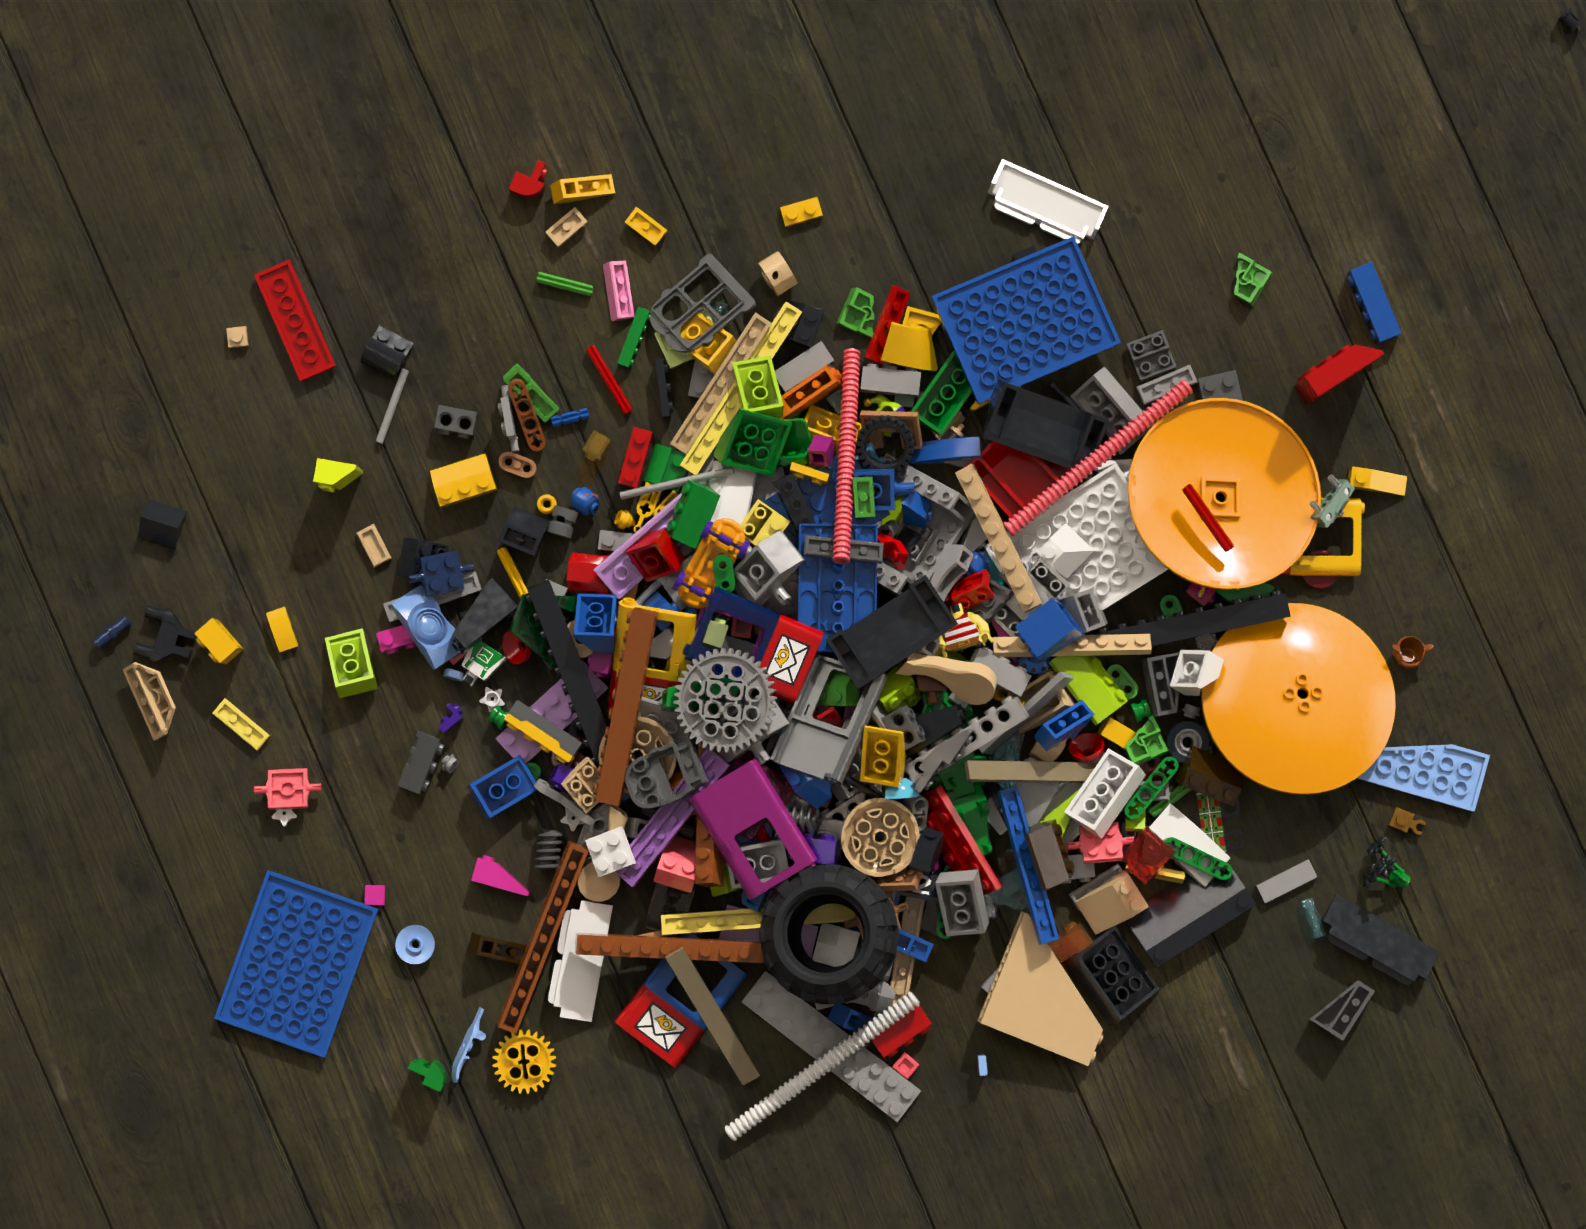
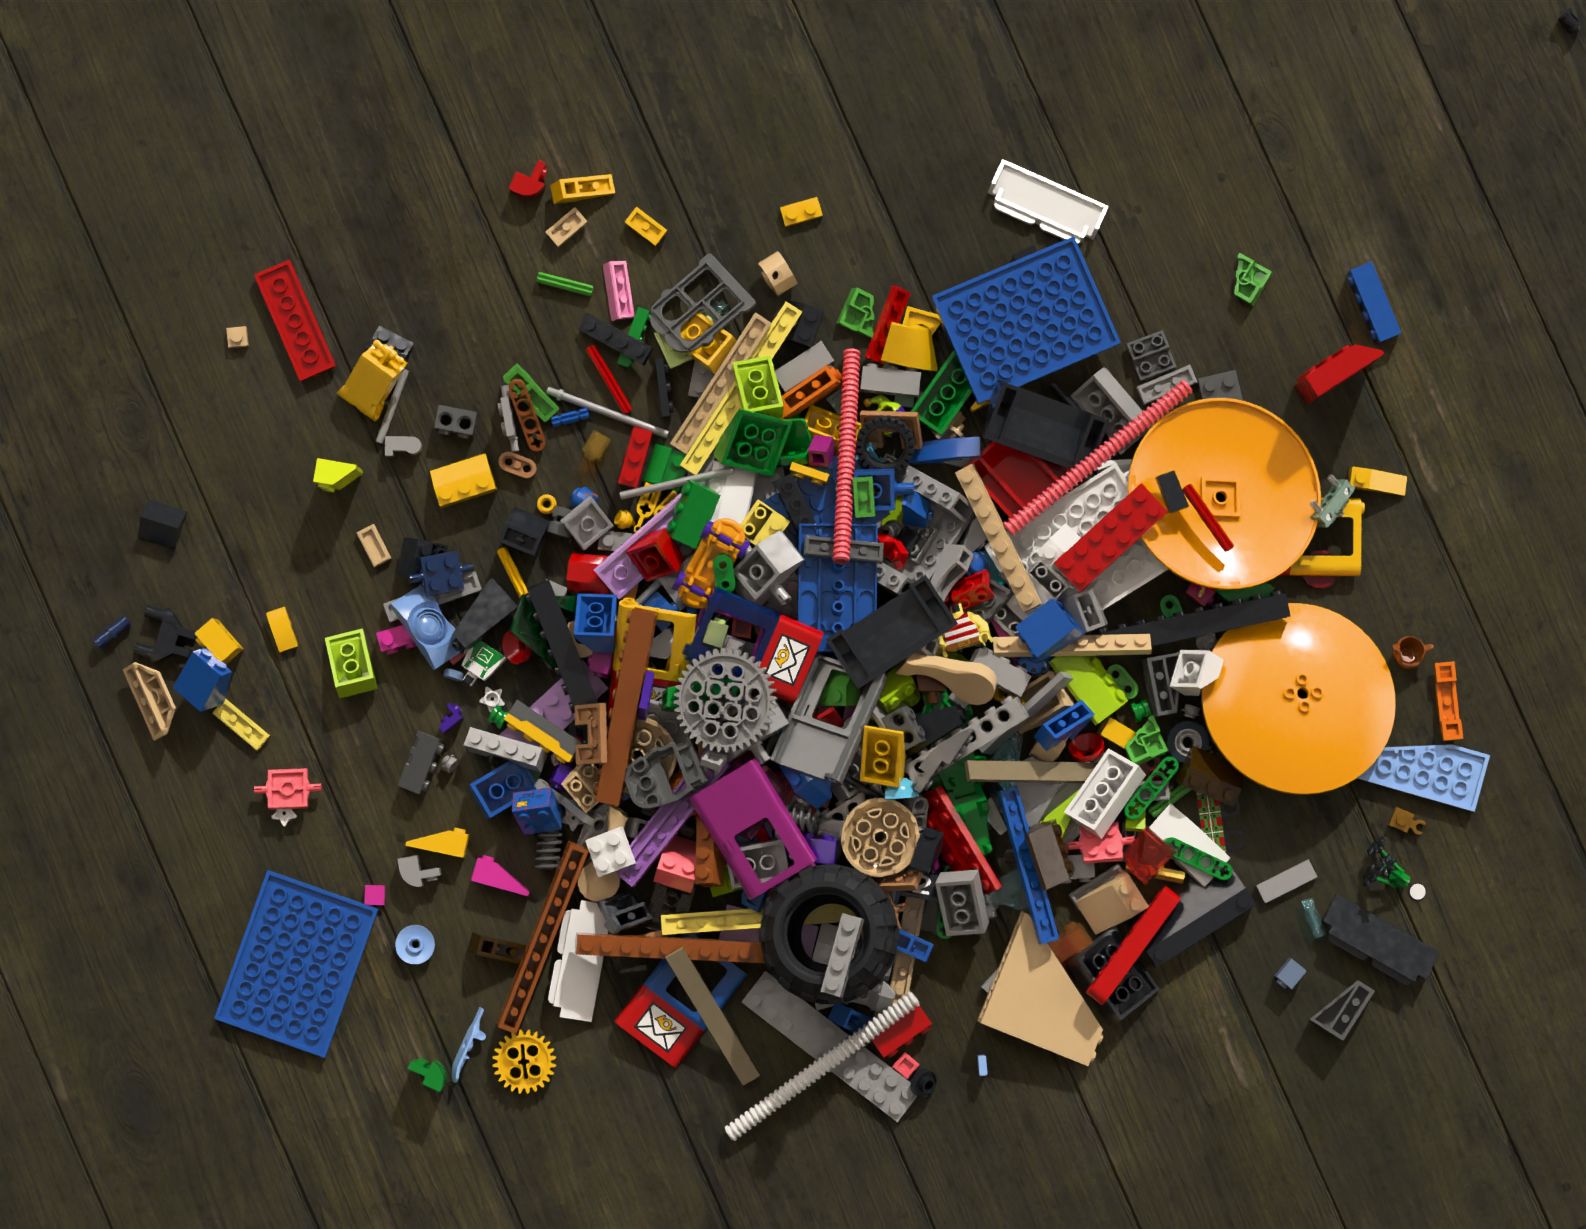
(204, 680): none -> blue slope
(373, 379): none -> yellow piece
(402, 444): none -> light grey leg
(411, 871): none -> light grey brick
(446, 842): none -> yellow slope
(495, 745): none -> light grey arch
(537, 811): none -> blue brick
(561, 395): none -> light grey bar
(586, 523): none -> light grey tile
(595, 717): none -> medium nougat plate
(615, 339): none -> black plate
(624, 912): none -> black brick
(646, 695): none -> dark purple tile
(714, 761): none -> light grey tile
(733, 642): none -> light grey leg
(841, 955): none -> light grey arch
(923, 1083): none -> black plate
(1111, 537): none -> red plate
(1133, 945): none -> red beam
(1172, 492): none -> black tile
(1289, 974): none -> sand blue brick
(1417, 891): none -> white sticker
(1447, 701): none -> orange slope

